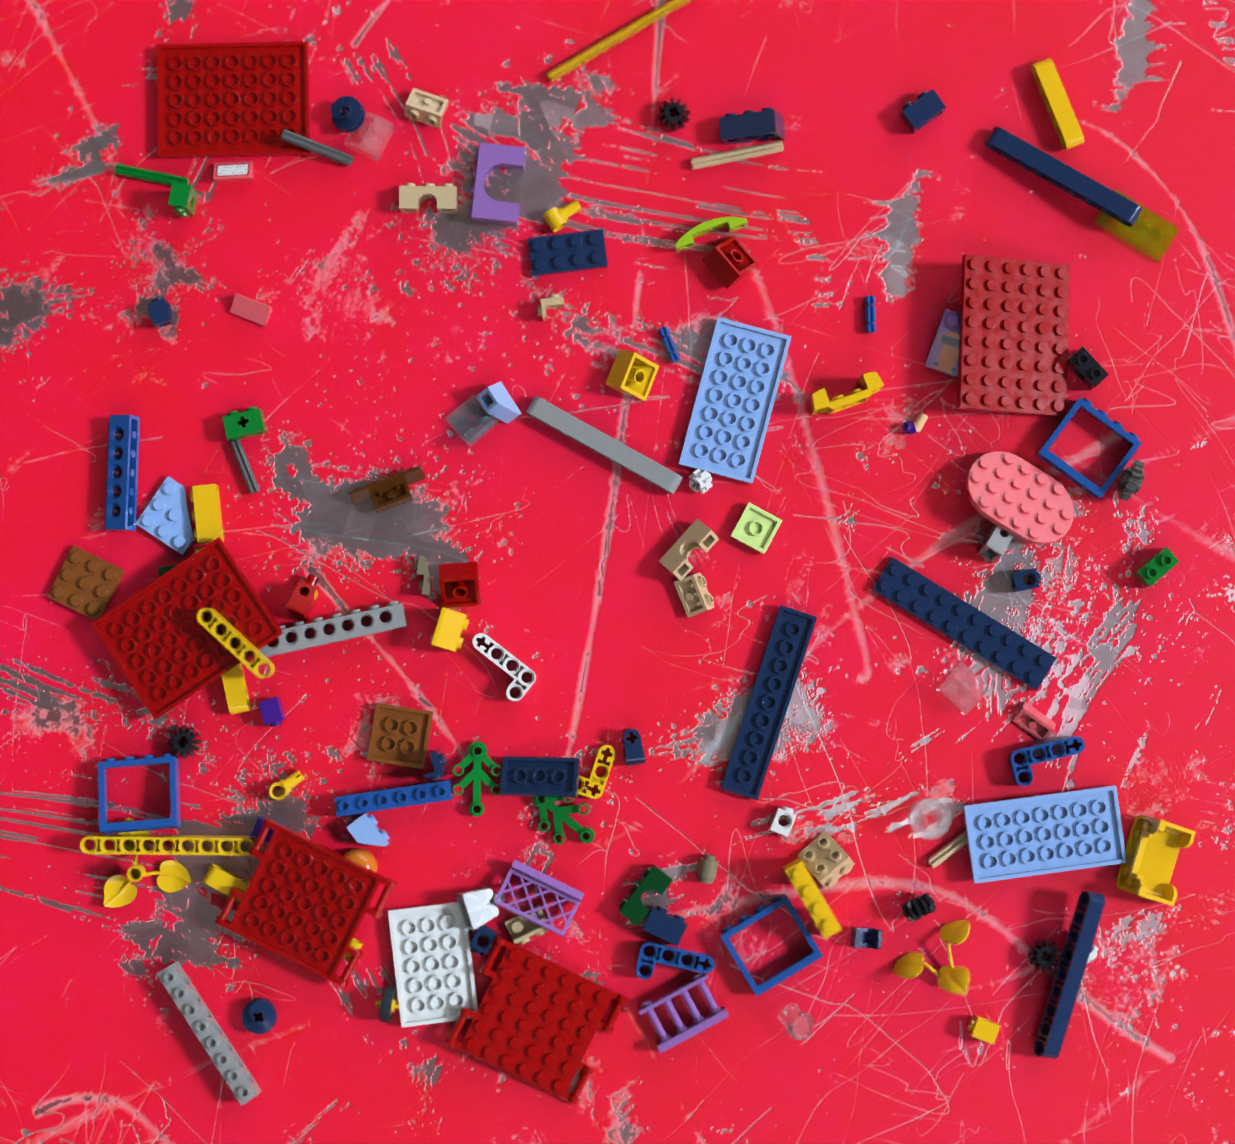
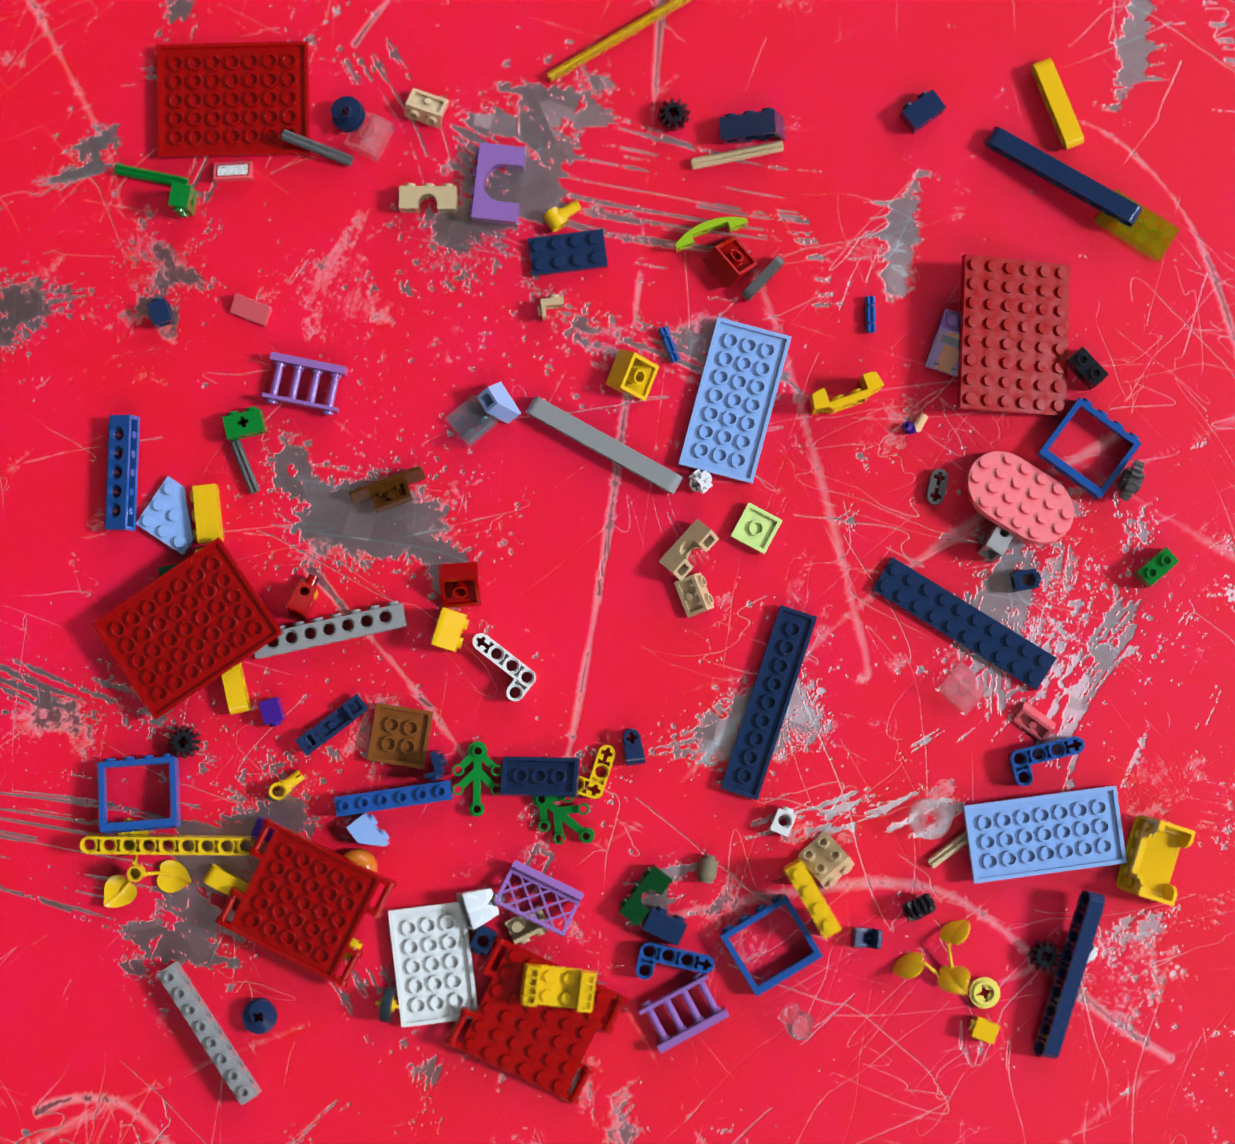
(86, 583): dark orange plate -> none
(226, 640): yellow beam -> none
(317, 367): none -> medium lavender fence
(332, 725): none -> dark blue slope
(422, 569): dark tan slope -> none
(558, 987): none -> yellow plate
(763, 278): none -> dark grey beam
(941, 488): none -> dark grey beam
(992, 997): none -> light yellow gear

